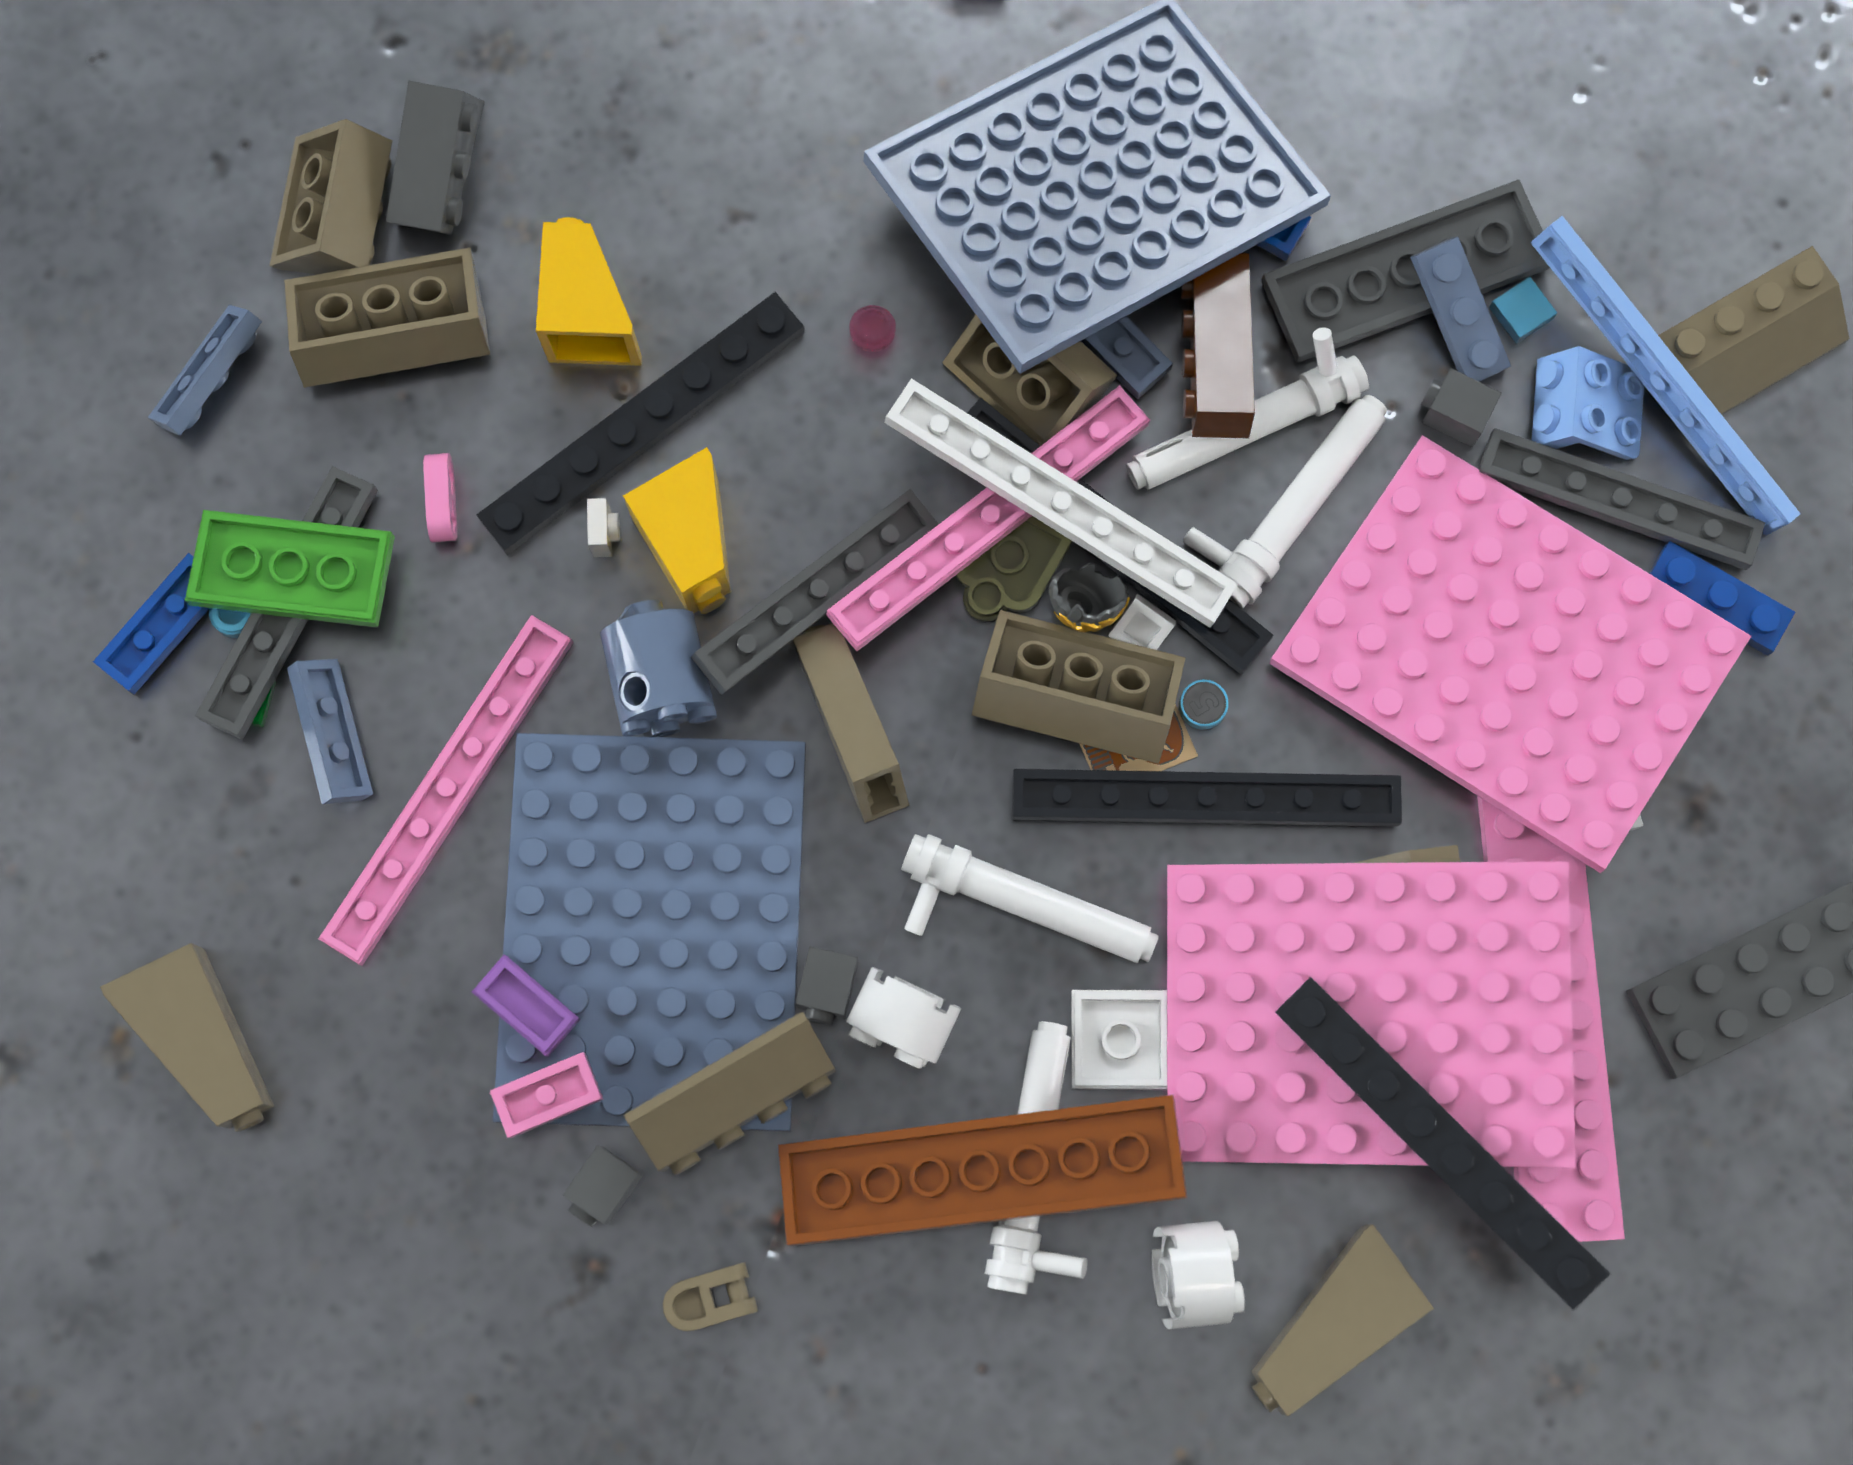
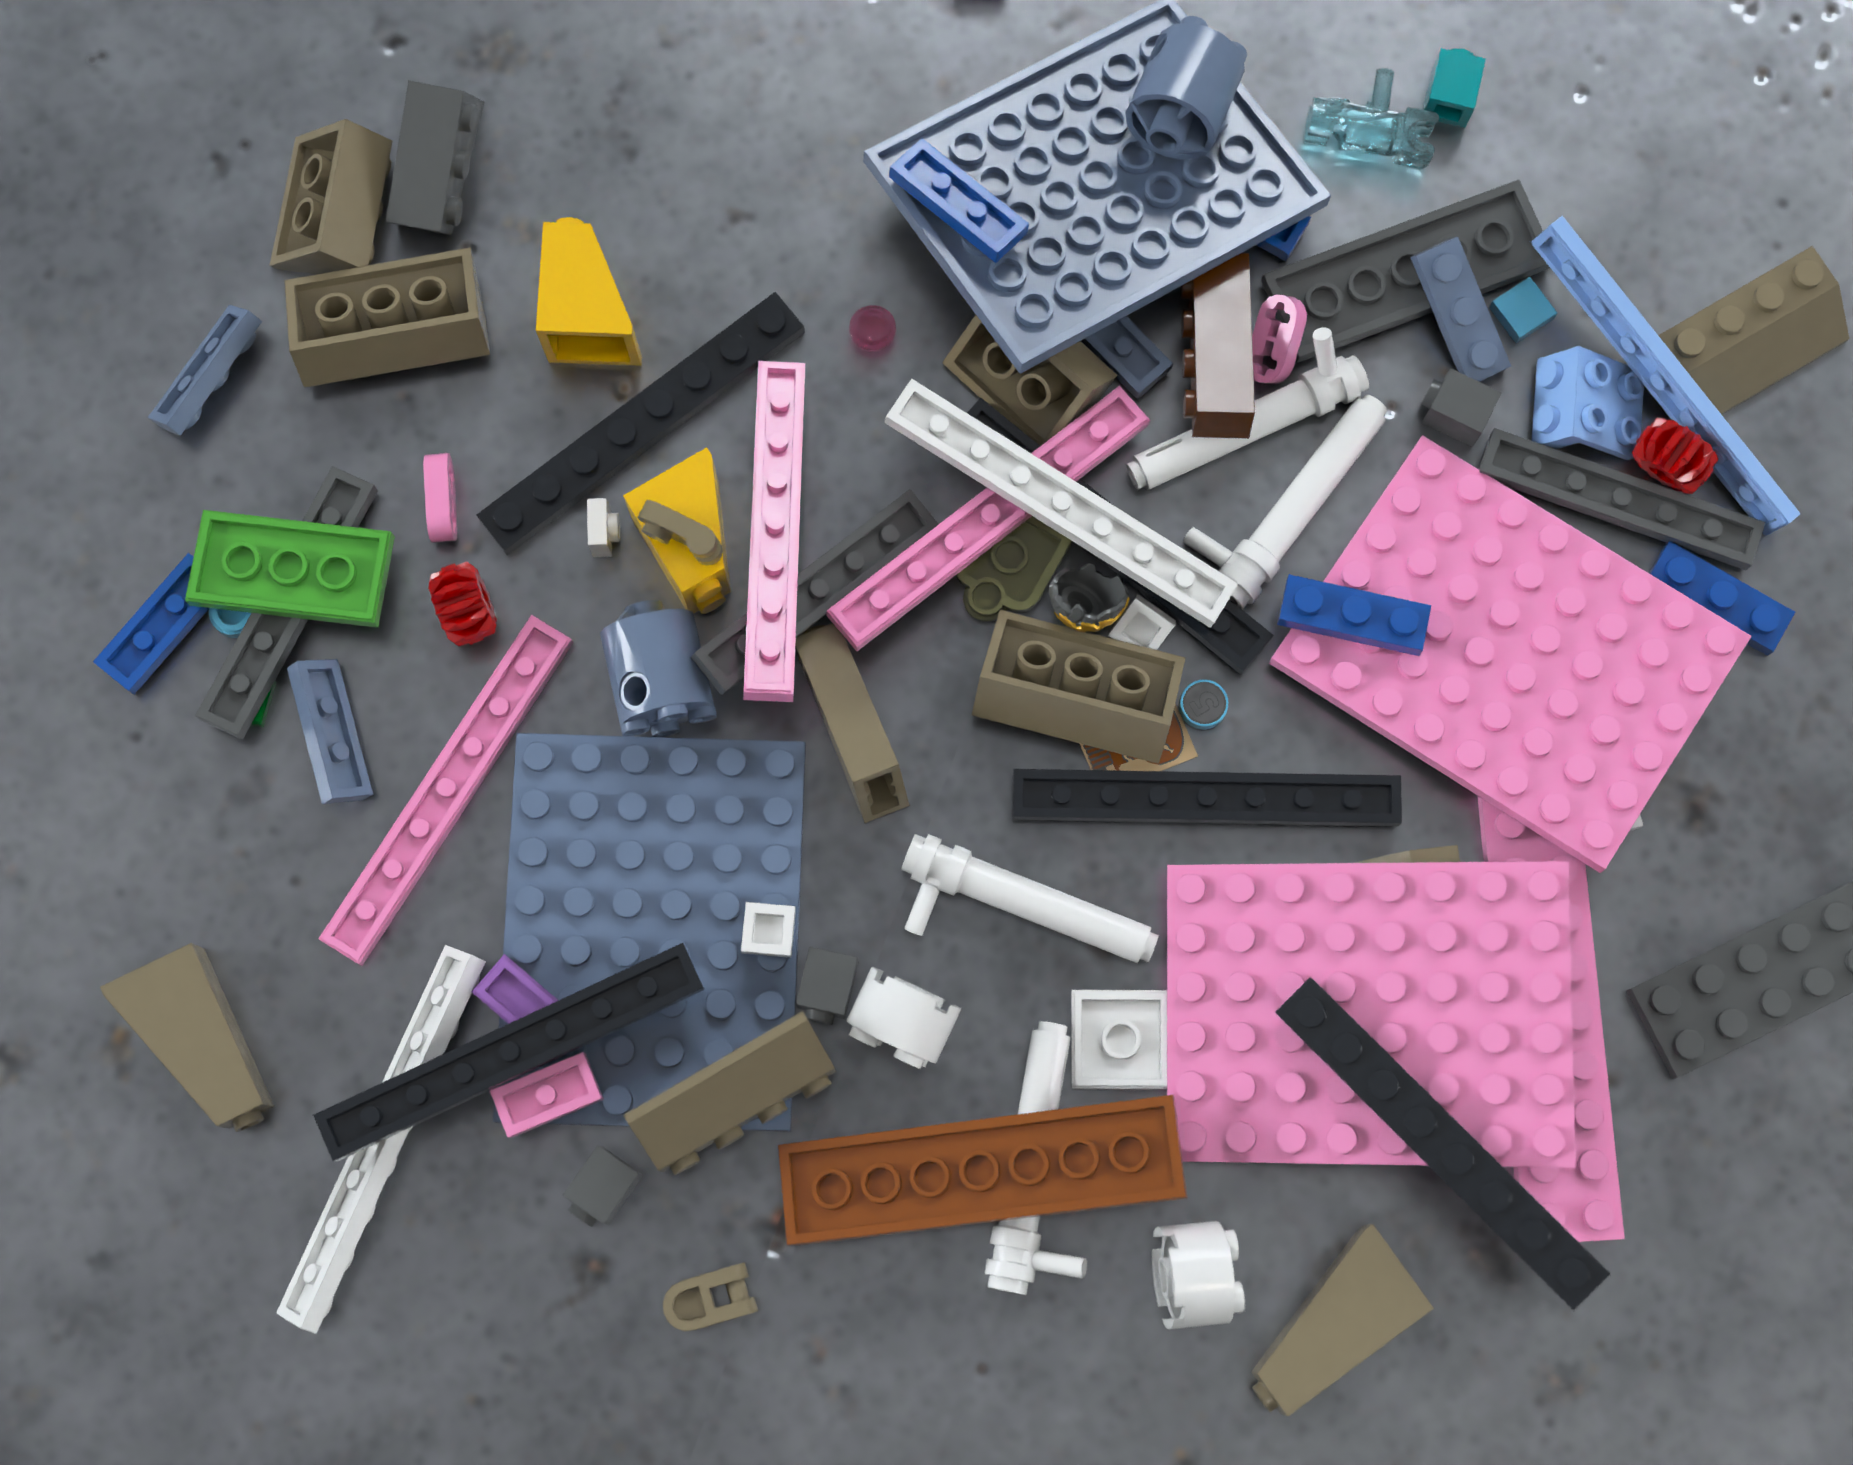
(365, 1172): none -> white plate
(462, 604): none -> red gear
(508, 1052): none -> black plate
(664, 523): none -> dark tan plate
(768, 929): none -> white plate
(774, 533): none -> bright pink tile
(958, 200): none -> plate
(1185, 90): none -> sand blue cylinder
(1277, 338): none -> bright pink beam
(1354, 615): none -> blue plate
(1373, 126): none -> clear light blue piece
(1454, 86): none -> teal brick
(1675, 455): none -> red gear

